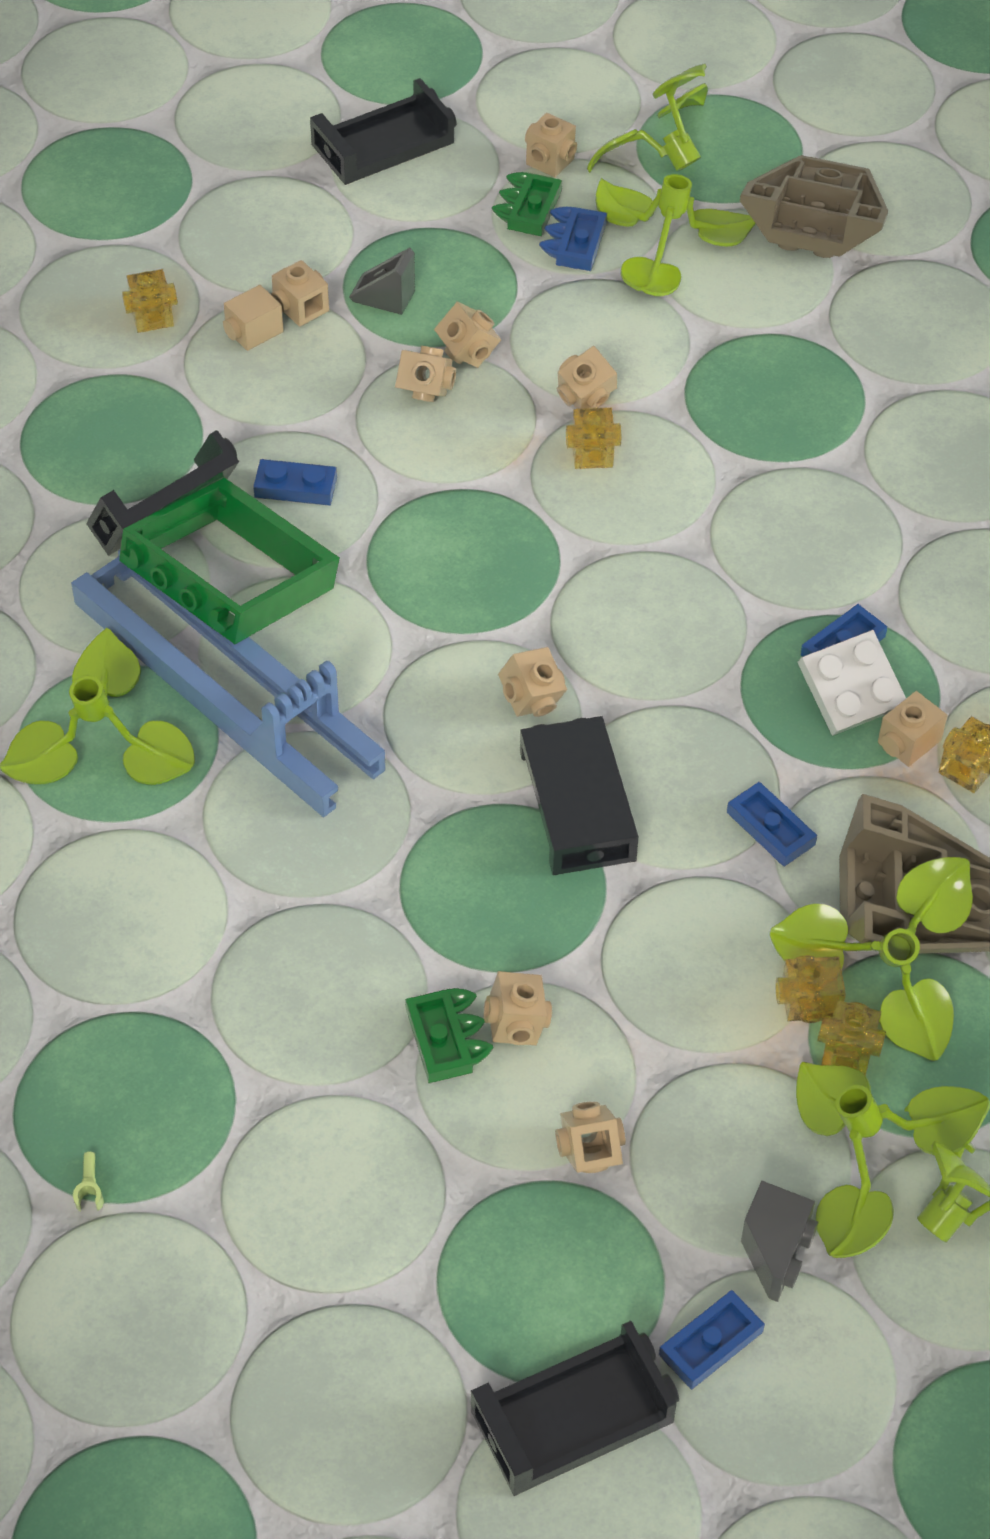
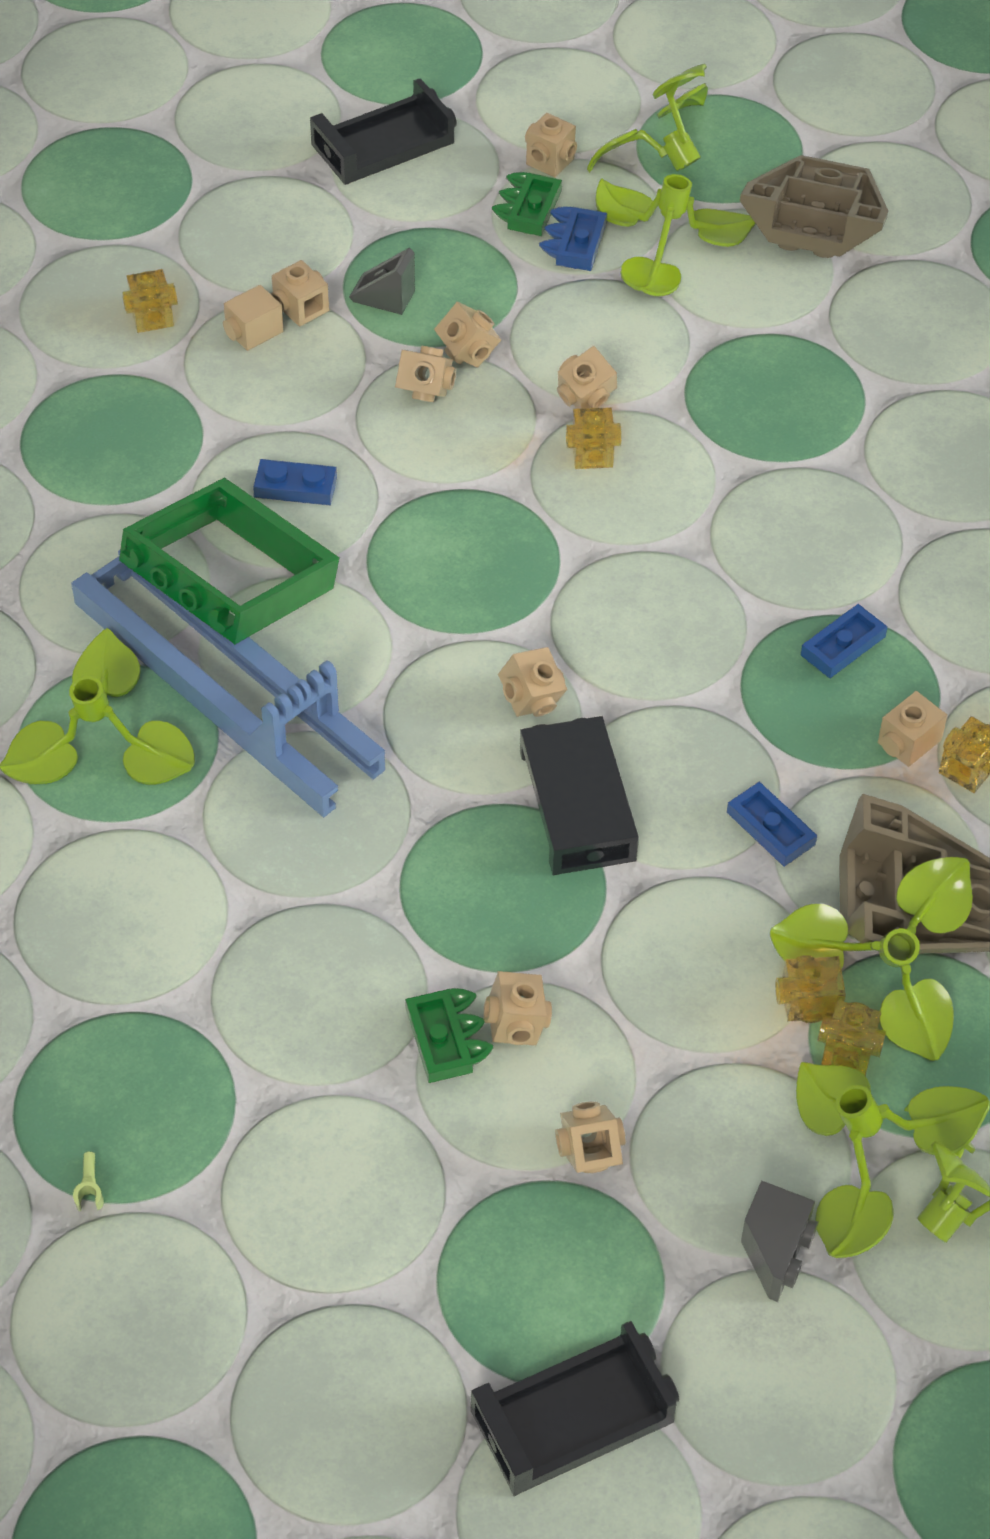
(110, 516): black panel -> none
(711, 1339): blue plate -> none
(852, 682): white plate -> none

